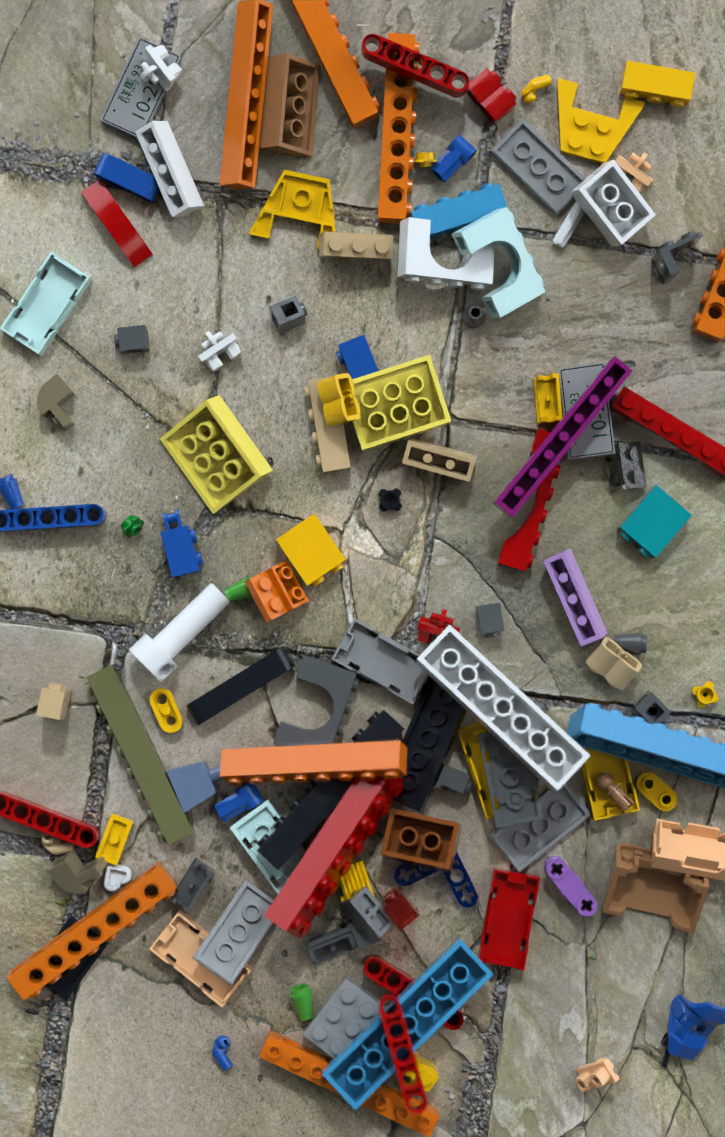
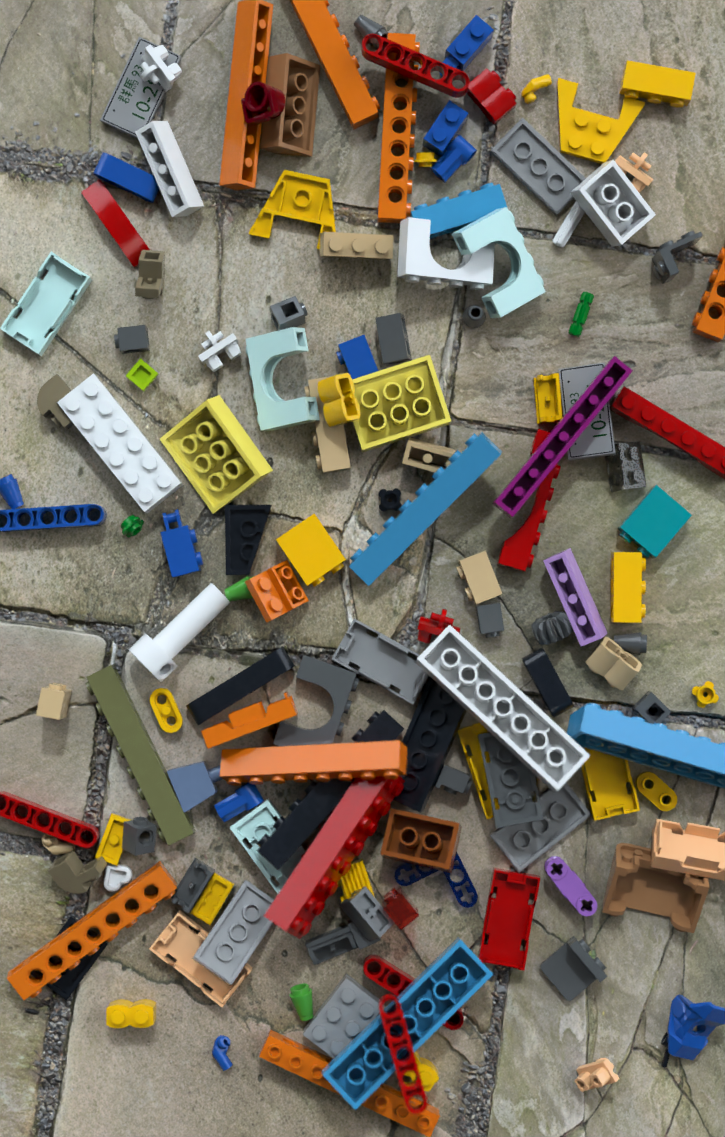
(120, 443): none -> white brick
(137, 1014): none -> yellow brick
(139, 836): none -> dark grey brick
(142, 375): none -> lime plate
(151, 274): none -> dark tan brick
(212, 898): none -> yellow plate
(243, 535): none -> black wing
(249, 720): none -> orange piece
(263, 100): none -> dark red piece
(263, 355): none -> light aqua arch
(368, 26): none -> dark grey cone
(393, 338): none -> dark grey hinge
(425, 508): none -> dark azure brick
(445, 128): none -> blue brick
(468, 44): none -> blue brick
(479, 578): none -> tan brick
(547, 682): none -> black beam
(552, 627): none -> dark grey gear
(573, 968): none -> dark grey bracket
(581, 314): none -> green axle
(606, 782): medium nougat pin -> none
(627, 587): none -> yellow brick

